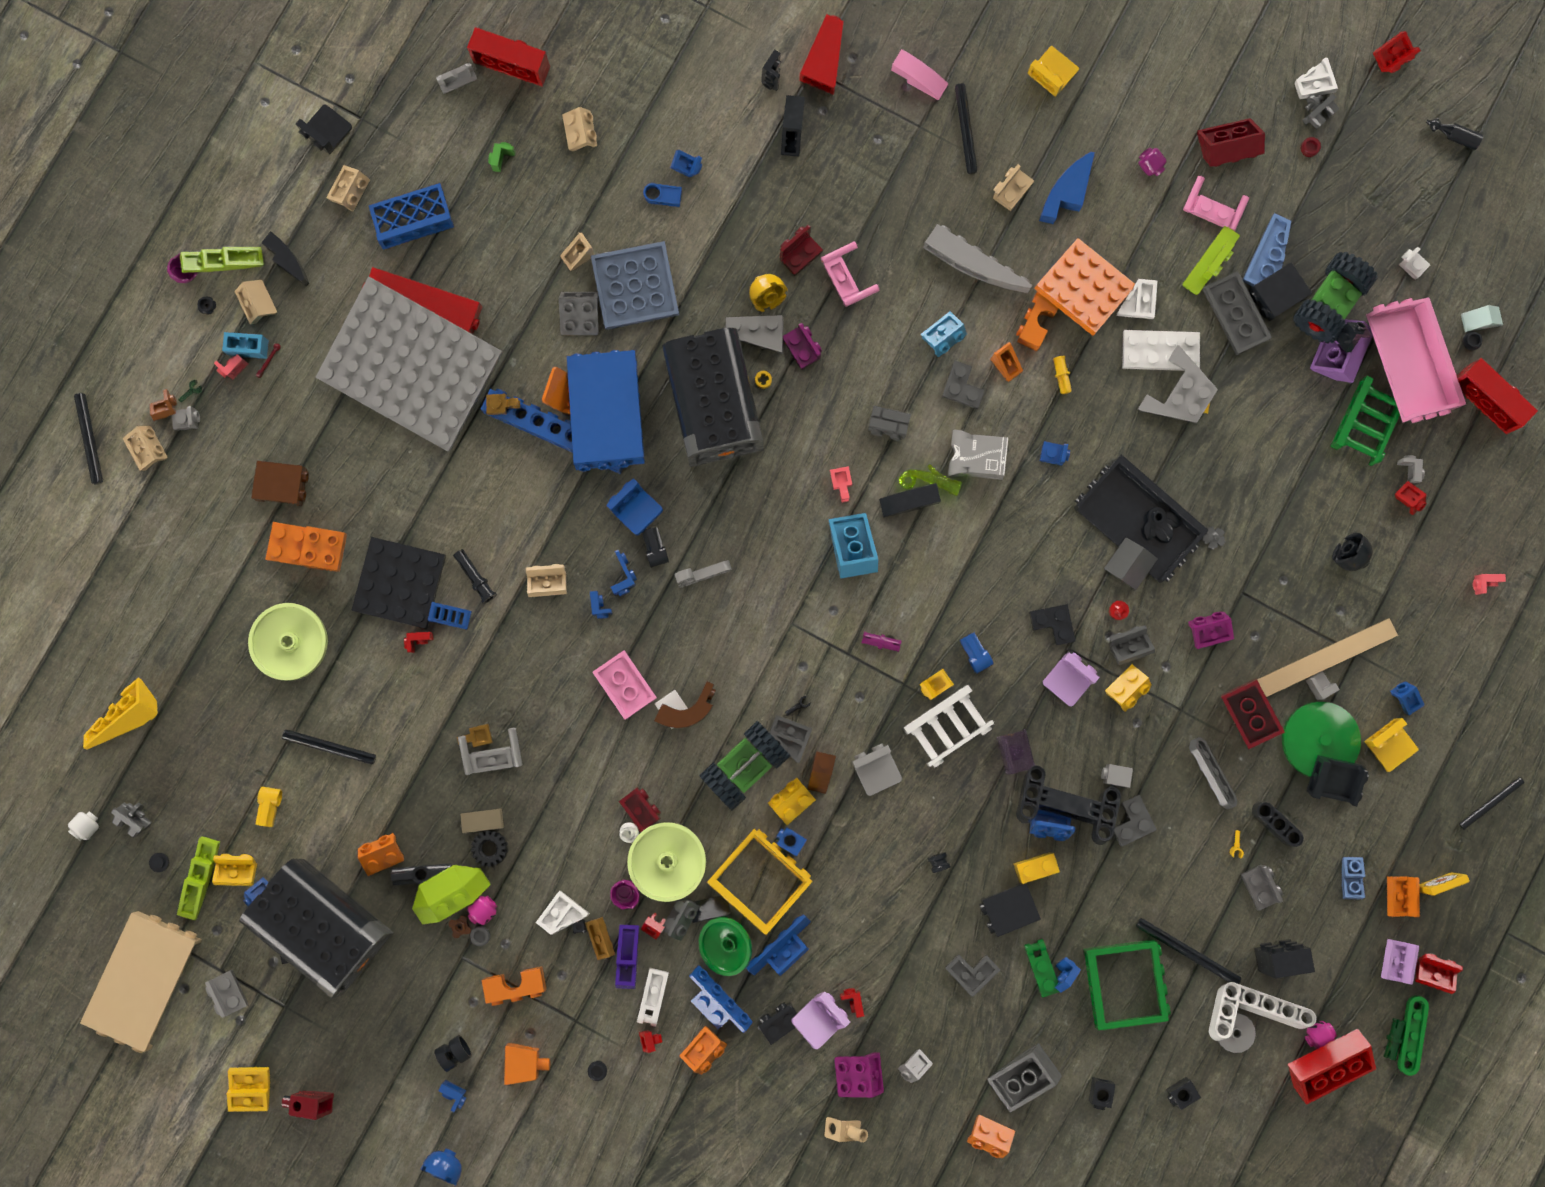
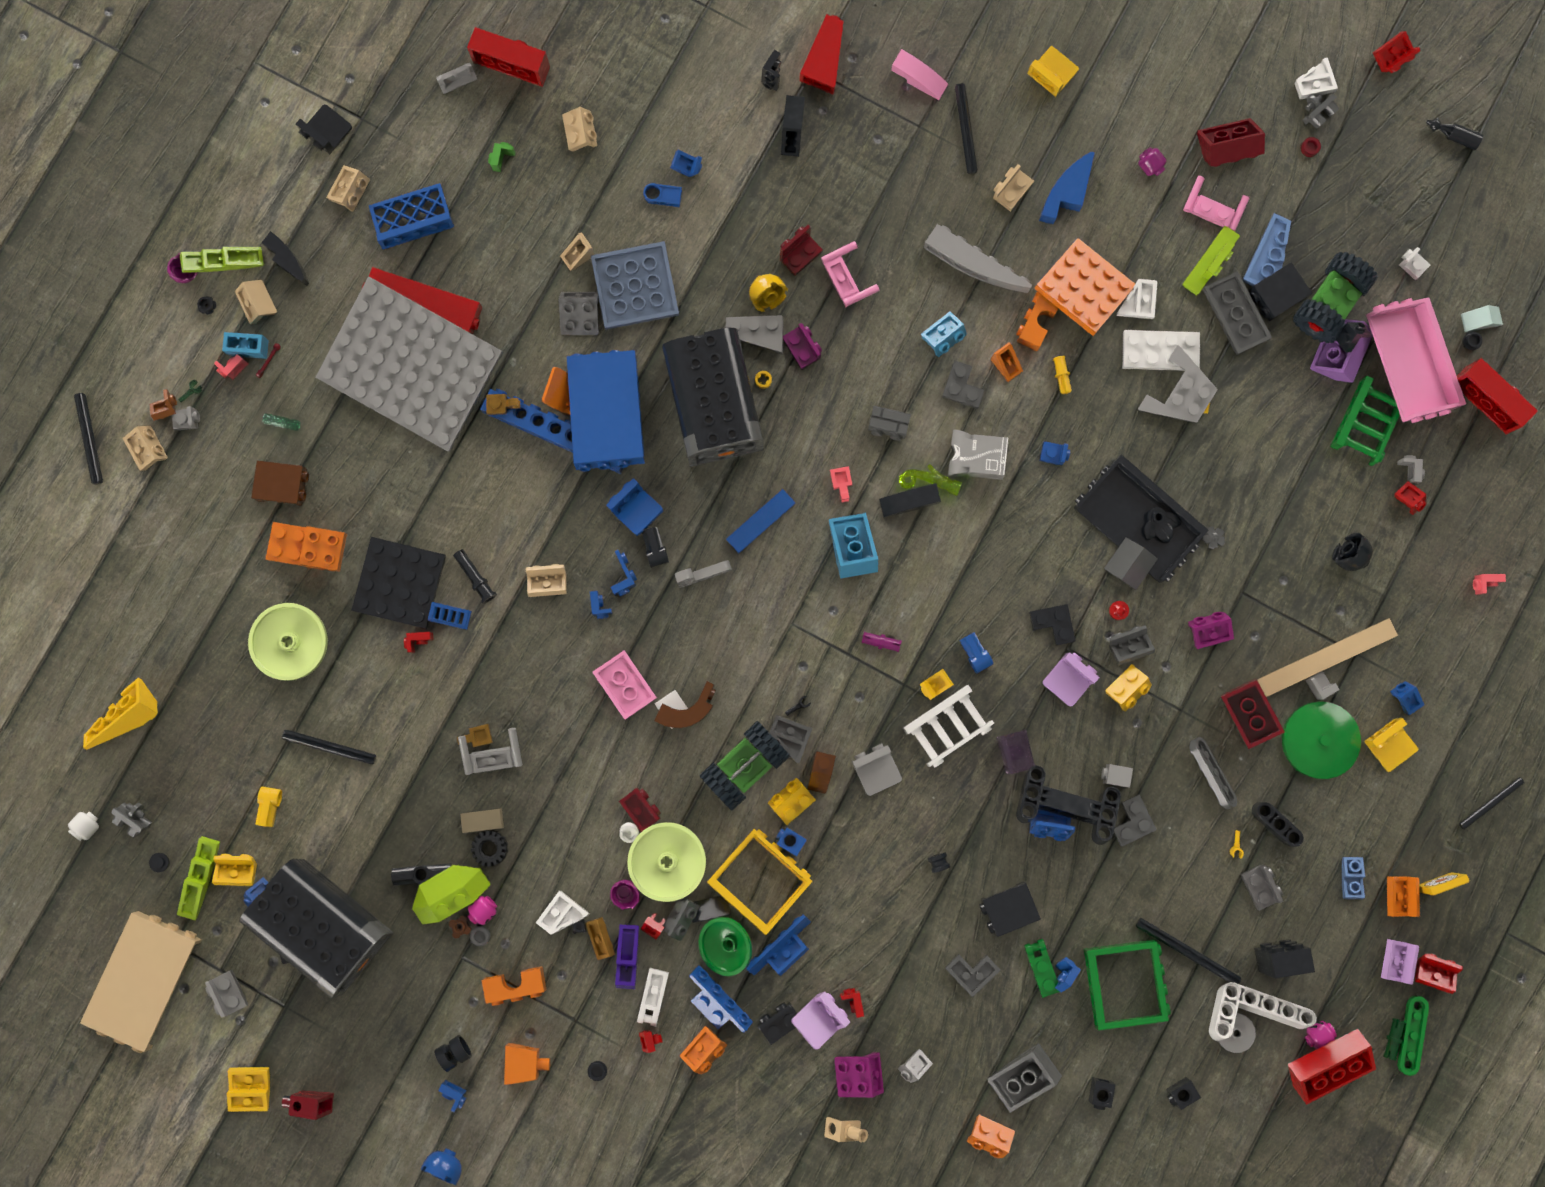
(280, 421): none -> clear green axle
(380, 854): orange bracket -> none
(760, 521): none -> blue tile
(1036, 867): yellow brick -> none
(1337, 780): black panel -> none

